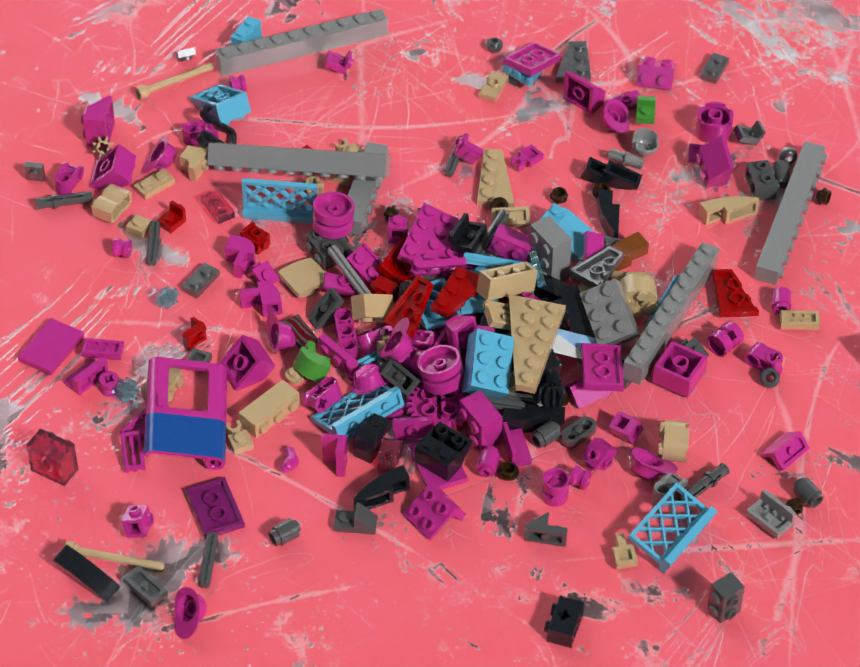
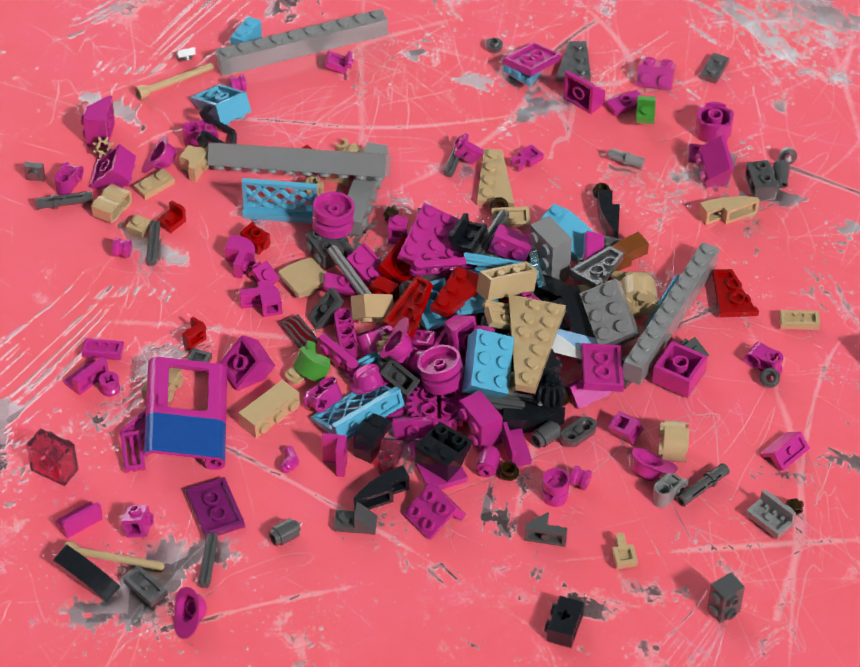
(51, 346): dark pink tile -> none
(79, 519): none -> dark pink panel
(127, 389): clear light blue gear -> none
(167, 297): clear light blue gear -> none
(200, 280): flat silver plate -> none
(218, 206): clear pink plate -> none
(239, 439): tan plate -> none
(279, 333): dark pink piece -> none
(494, 86): tan plate -> none
(559, 195): dark brown plate -> none
(599, 454): dark pink brick -> none
(611, 173): black slope -> none
(615, 116): dark pink piece -> none
(645, 142): light grey hair -> none
(682, 541): medium azure fence -> none
(725, 338): dark pink wheel -> none
(750, 135): dark grey bracket -> none
(781, 299): dark pink brick -> none
(790, 213): light grey brick -> none
(808, 492): dark grey brick -> none
(823, 196): dark brown plate -> none

